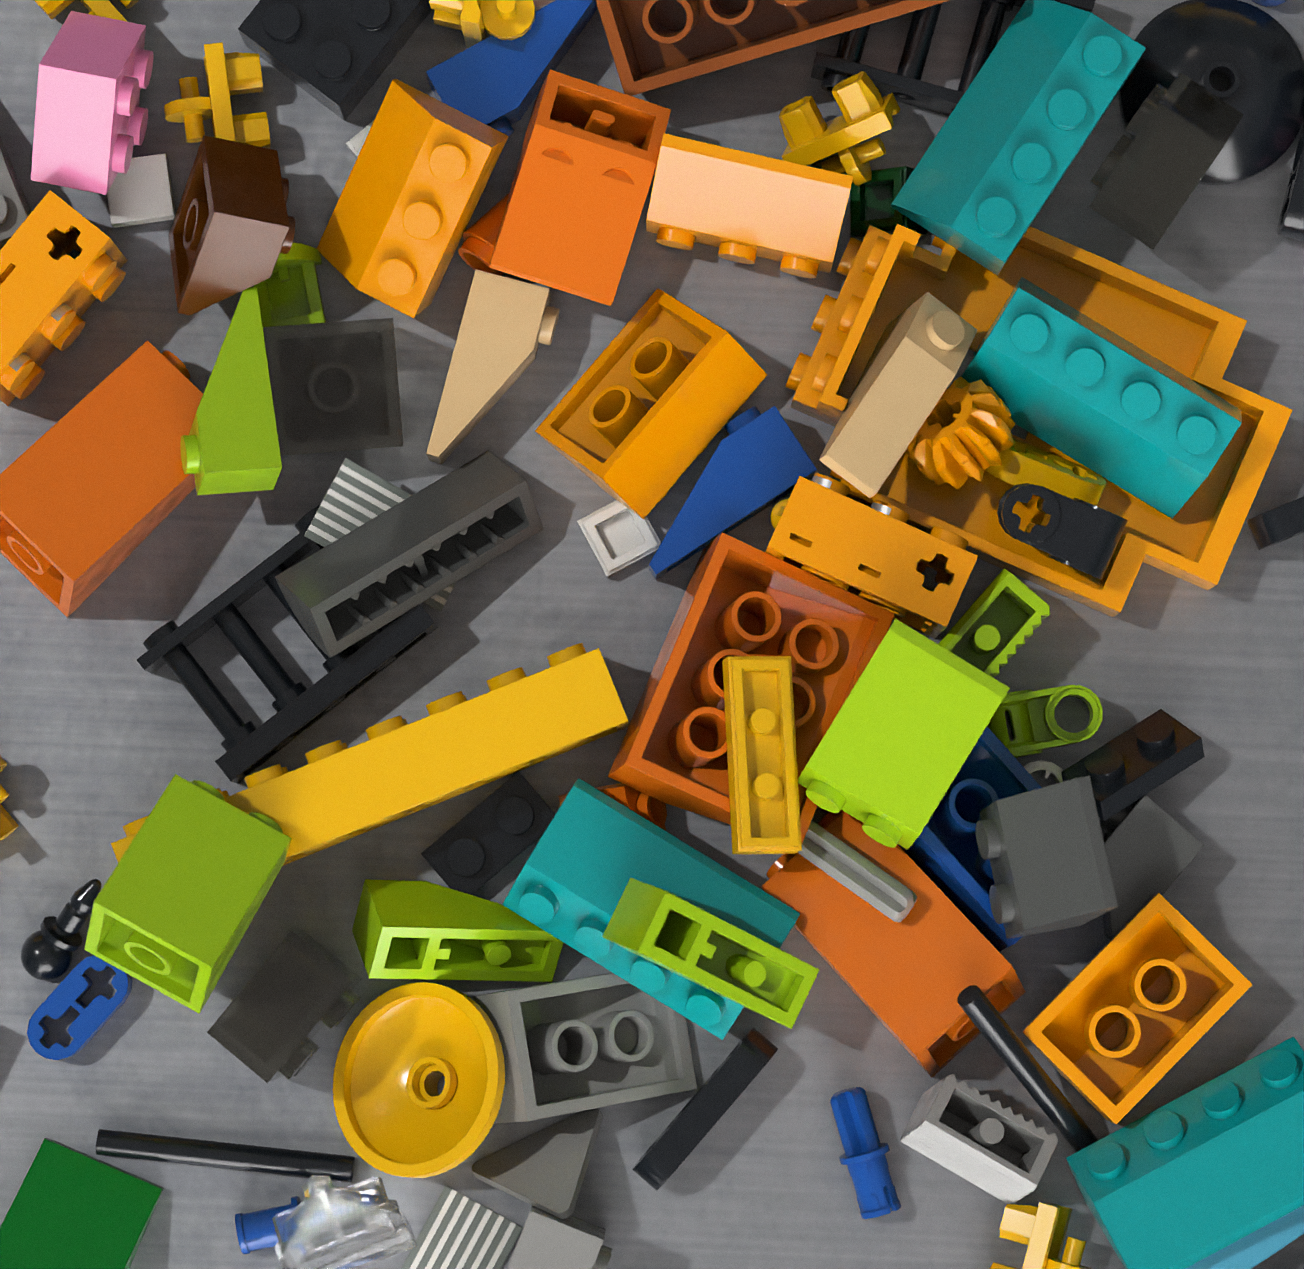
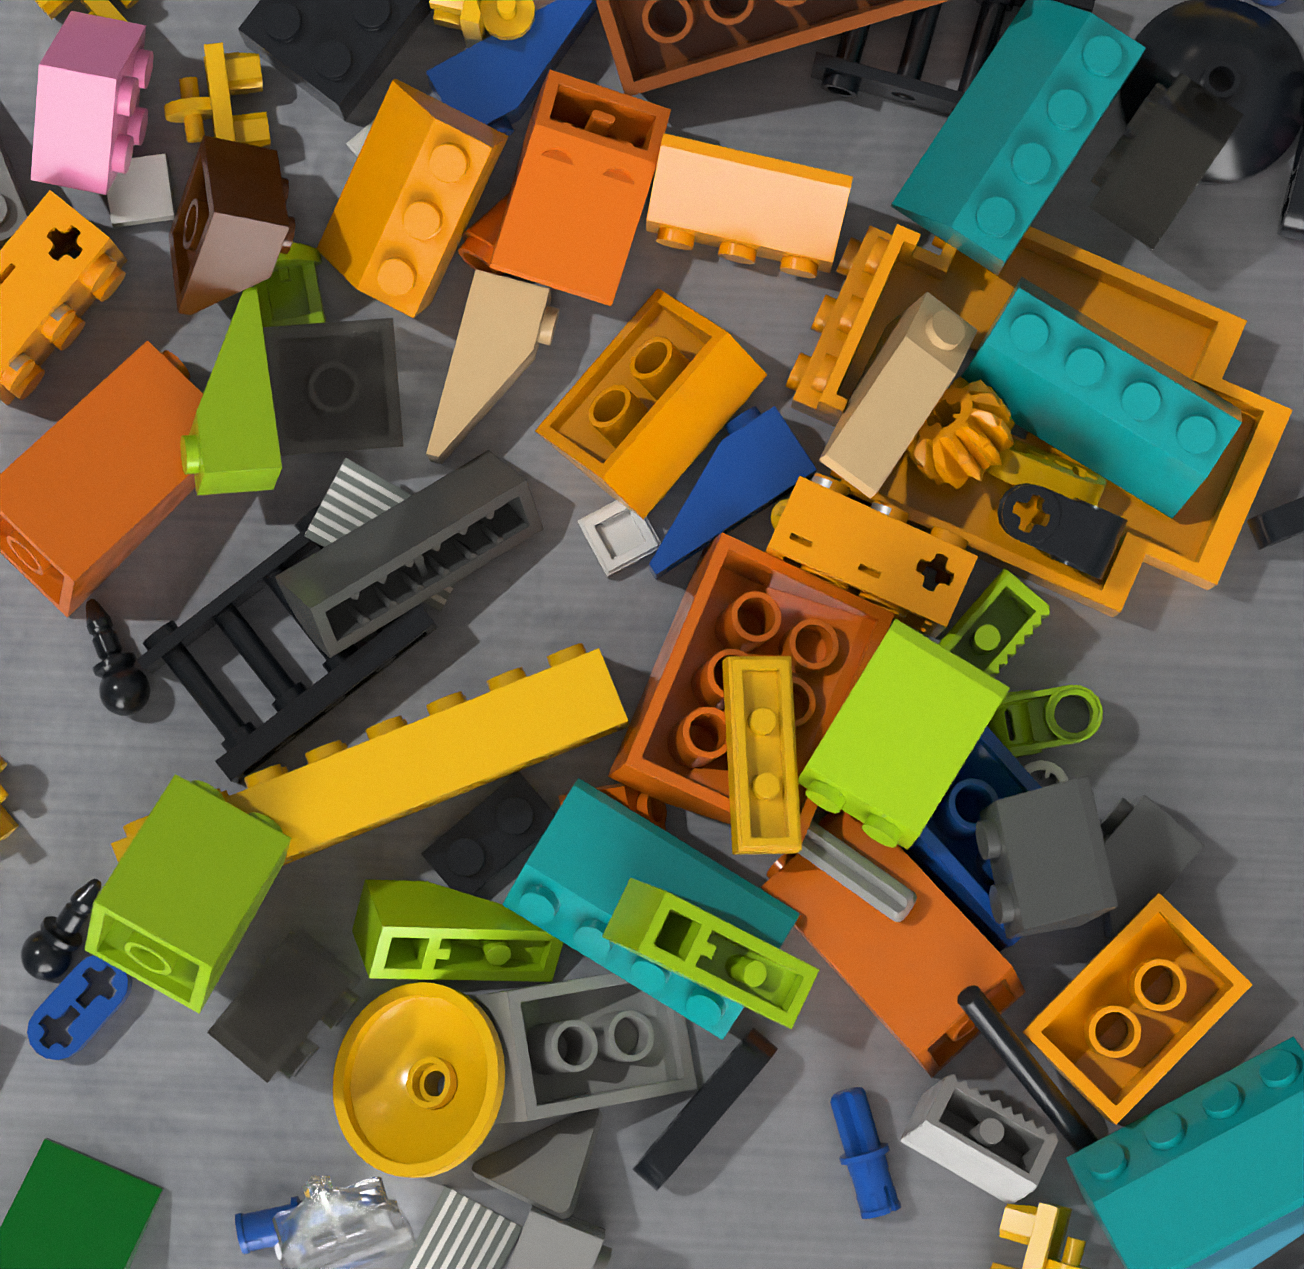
(122, 687): none -> black bar
(224, 1155): black bar -> none
(863, 117): yellow hips -> none
(872, 202): dark green slope -> none
(1137, 762): black plate -> none

